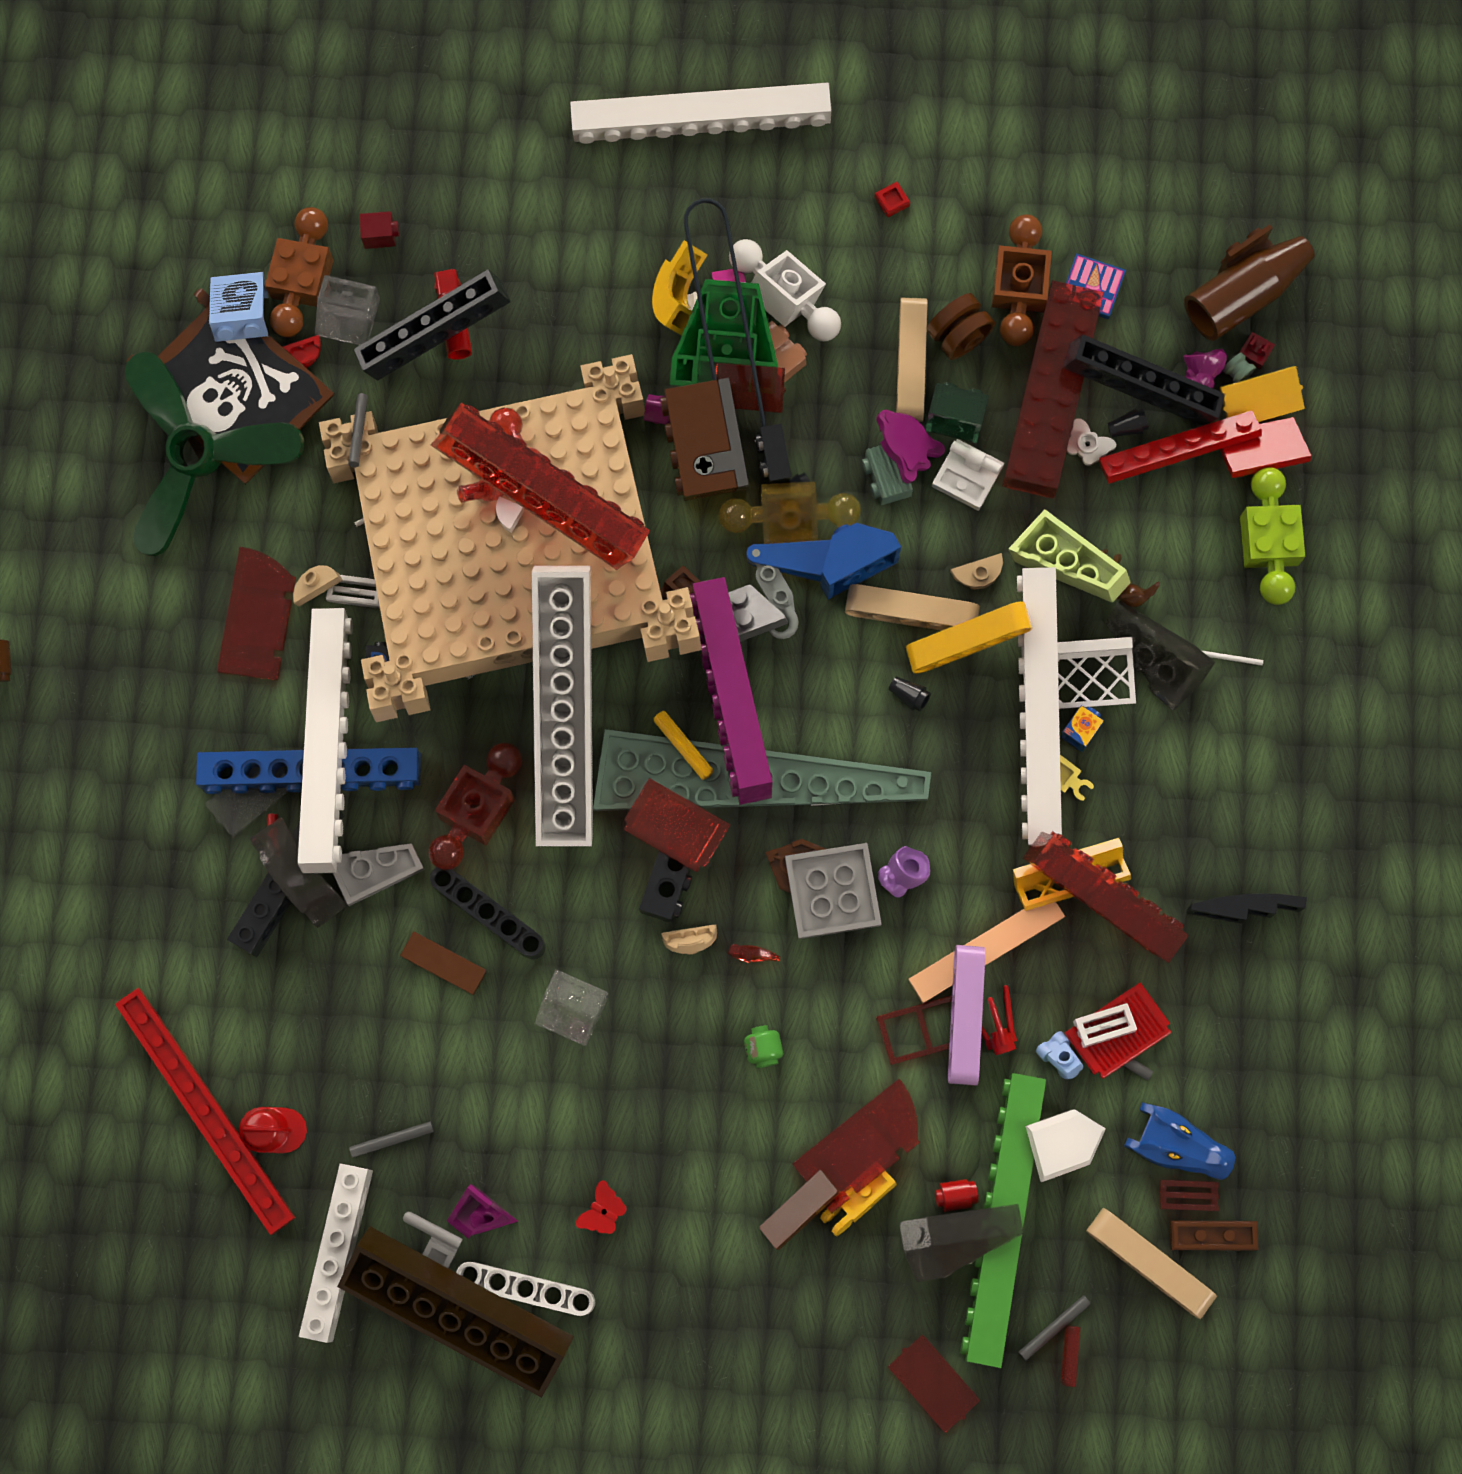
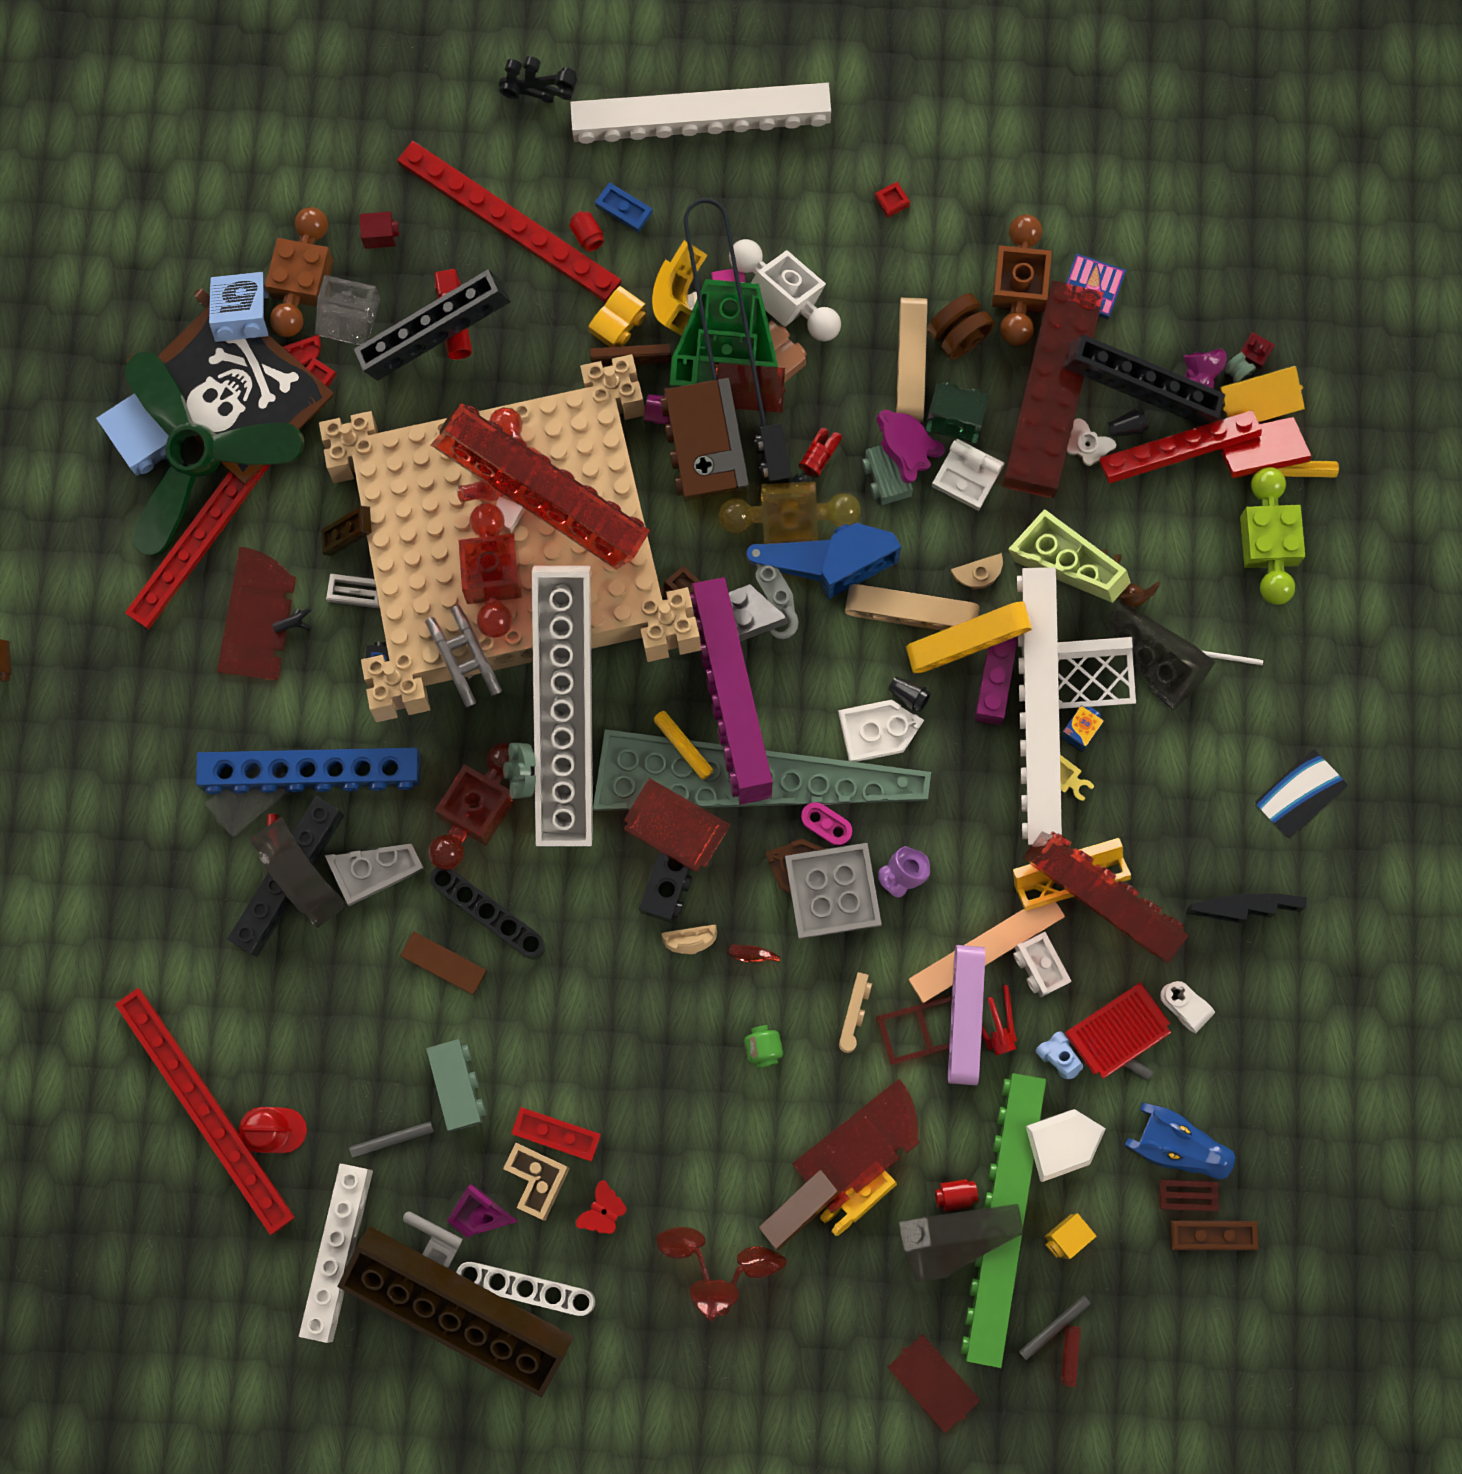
(135, 434): none -> light blue panel
(200, 535): none -> red plate
(292, 621): none -> black bar
(314, 582): tan plate -> none
(324, 741): white brick -> none
(346, 531): none -> dark brown tile
(358, 428): dark grey bar -> none
(456, 1085): none -> sand green brick
(458, 671): none -> flat silver piece
(490, 570): none -> clear red brick
(509, 221): none -> red plate
(512, 87): none -> black plant
(519, 770): none -> sand green plate
(544, 1179): none -> tan brick
(556, 1134): none -> red plate
(571, 1007): clear slope -> none
(586, 231): none -> red brick
(618, 318): none -> yellow brick
(623, 207): none -> blue plate
(641, 354): none -> reddish brown tile
(717, 1296): none -> clear red plant
(818, 453): none -> red hinge
(827, 824): none -> dark pink plate
(854, 1014): none -> tan plate
(877, 730): none -> white tile
(995, 682): none -> magenta brick
(1042, 965): none -> white bracket
(1069, 1237): none -> yellow piece
(1082, 1032): white tile -> none
(1151, 1263): tan beam -> none
(1189, 1008): none -> white piece
(1247, 281): reddish brown piece -> none
(1301, 793): none -> sticker
(1312, 469): none -> yellow axle

